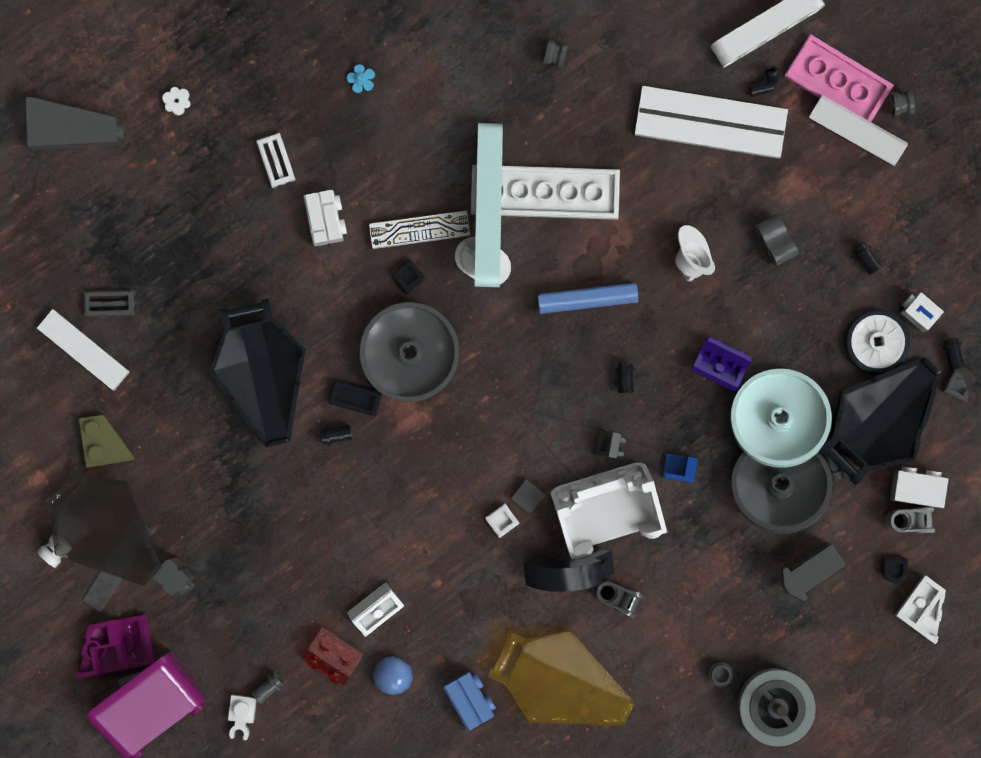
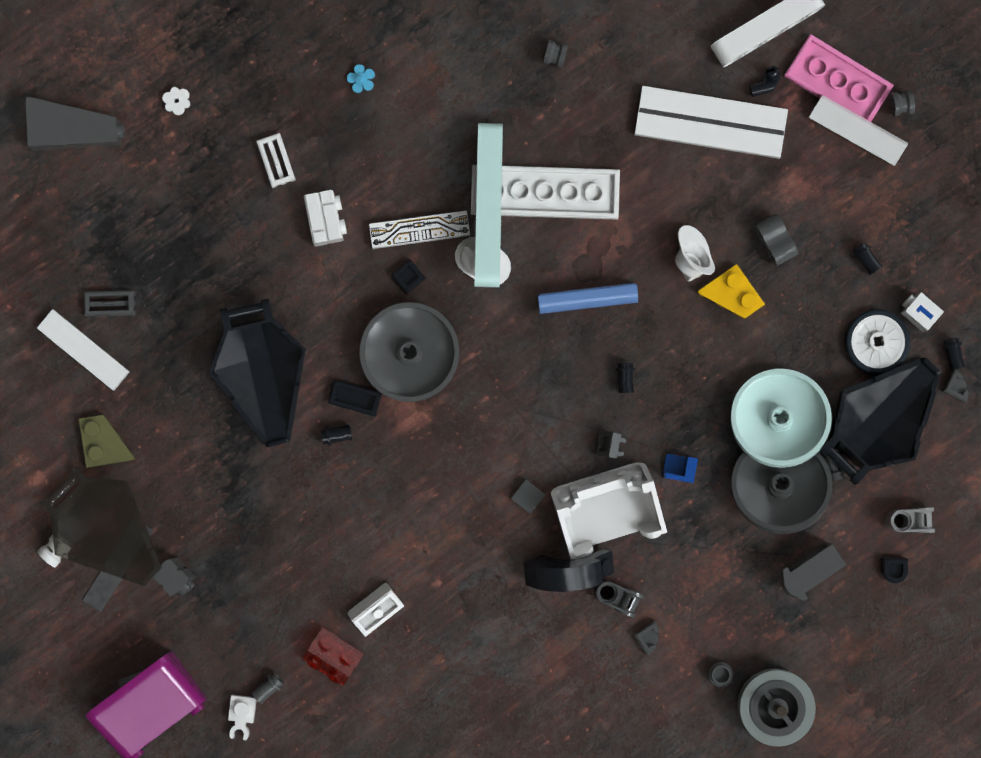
(116, 646): magenta slope -> none
(392, 675): medium blue hair -> none
(469, 701): medium blue brick -> none
(502, 520): white tile -> none
(561, 682): clear yellow windscreen -> none
(648, 637): none -> dark grey tile
(721, 363): dark purple bracket -> none
(733, 293): none -> yellow wing
(919, 488): white brick -> none
(923, 608): white wing -> none

